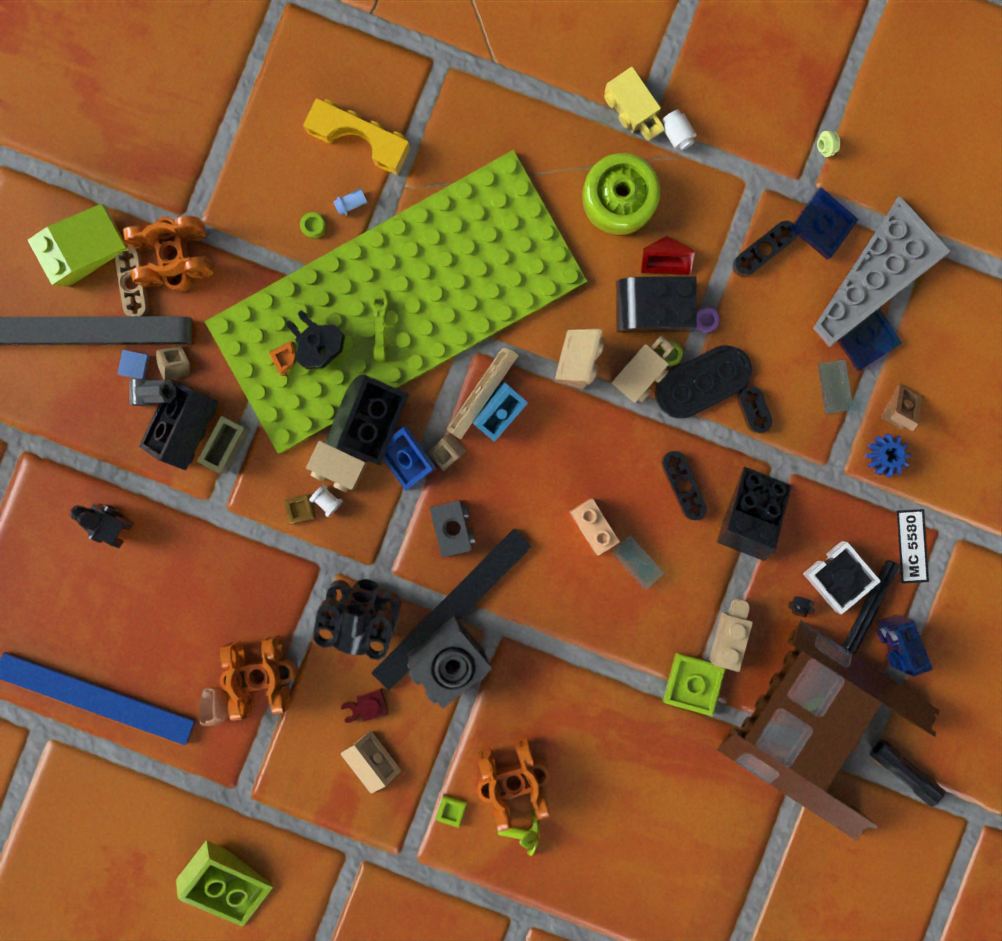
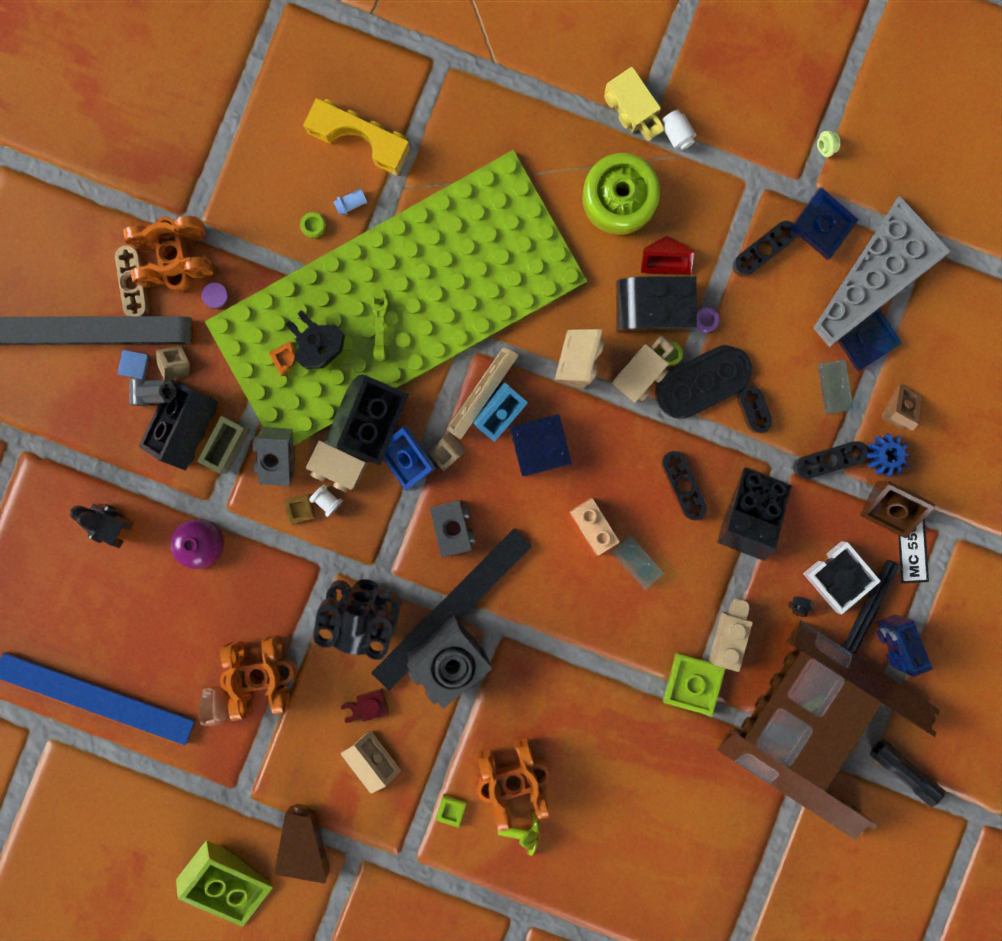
(77, 245): lime slope -> none
(196, 544): none -> magenta cylinder
(215, 295): none -> medium lavender tile
(279, 443): none -> dark grey brick
(301, 847): none -> reddish brown slope
(540, 445): none -> clear blue brick
(850, 461): none -> black beam
(896, 508): none -> reddish brown slope

